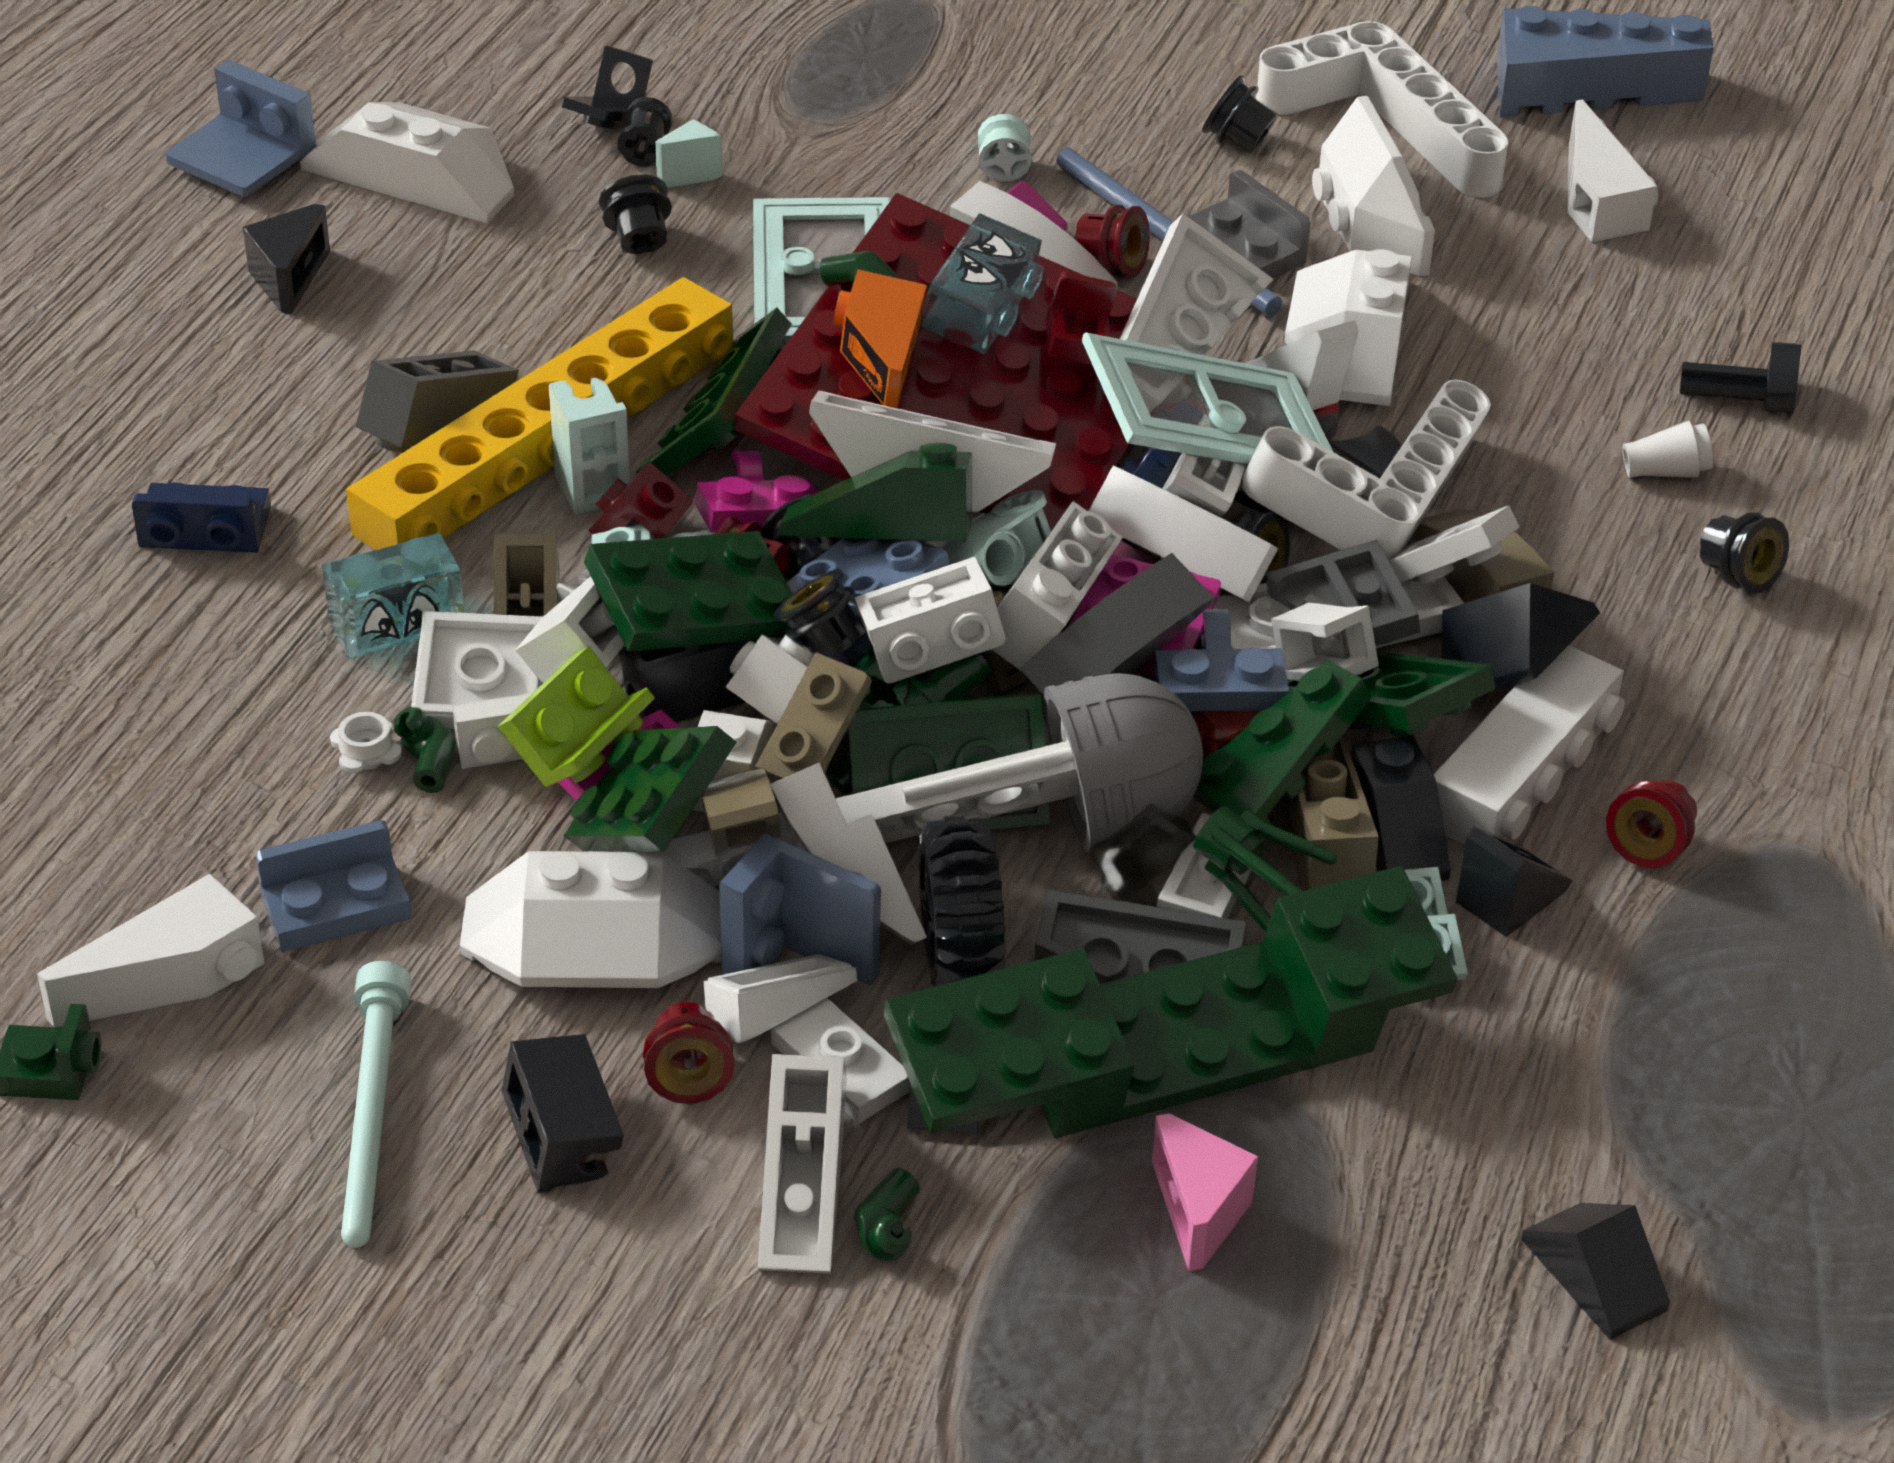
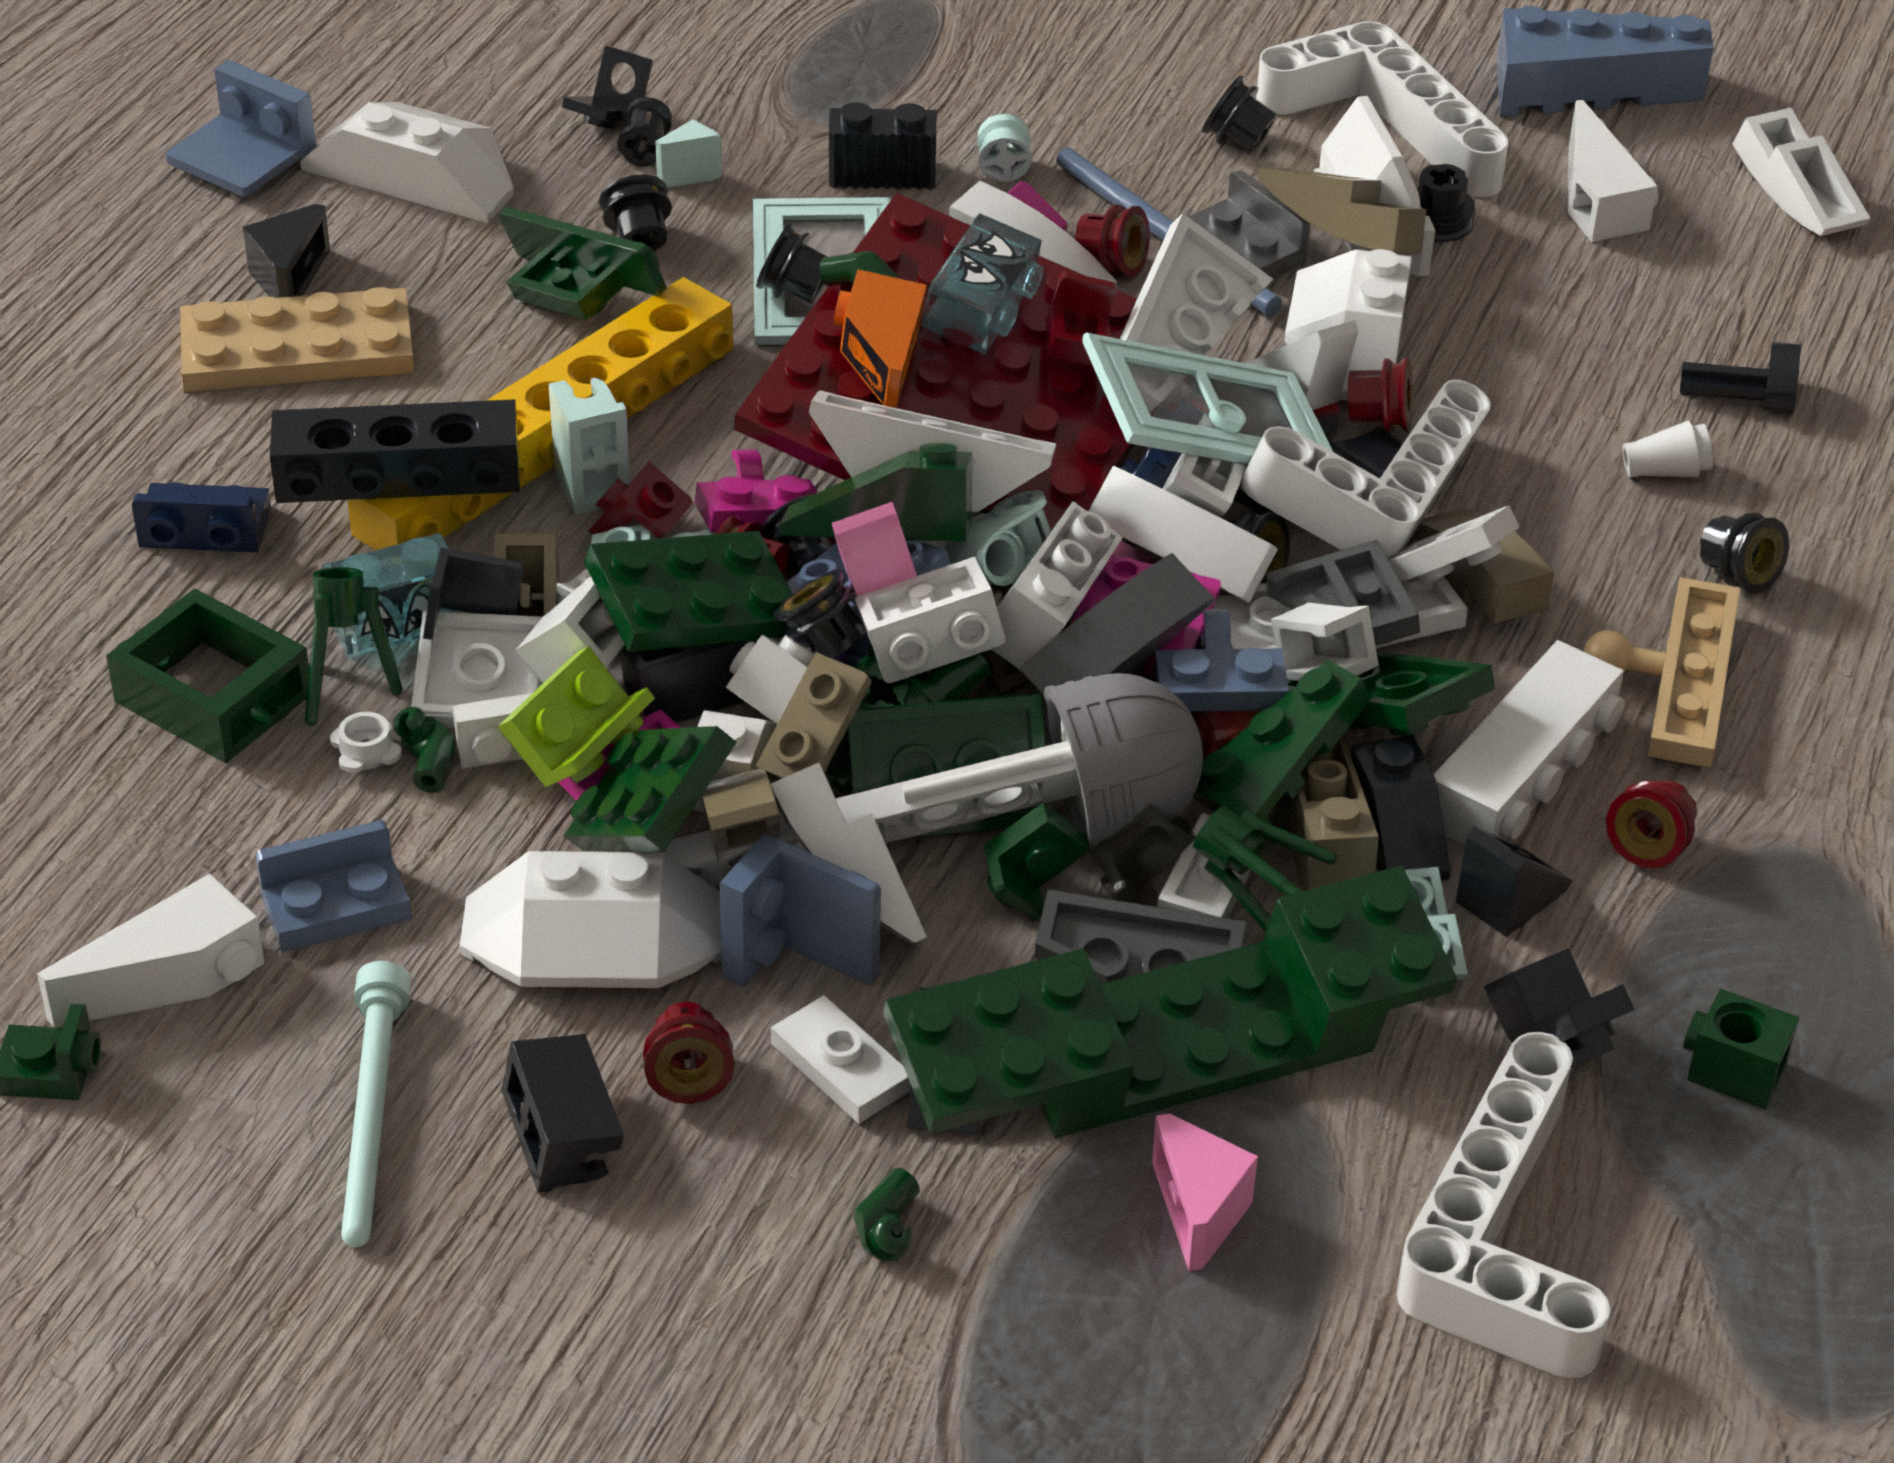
(218, 724): none -> dark green window
(295, 339): none -> tan plate
(337, 602): none -> dark green plant
(395, 451): none -> black brick
(422, 394): dark grey slope -> none
(472, 585): none -> black bracket
(575, 266): none -> dark green bracket
(714, 406): dark green wing -> none
(770, 994): white slope -> none
(792, 267): none -> black piece
(802, 1163): white slope -> none
(874, 549): none -> bright pink slope
(882, 147): none -> black brick
(960, 899): black gear -> none
(1030, 856): none -> dark green bracket
(1347, 208): none -> dark tan slope
(1382, 395): none -> dark red piece
(1446, 203): none -> black piece
(1449, 1261): none -> white beam
(1515, 631): black slope -> none
(1555, 1000): none -> black brick
(1602, 1263): black slope -> none
(1690, 669): none -> tan plate
(1740, 1047): none -> dark green brick
(1799, 172): none -> white slope

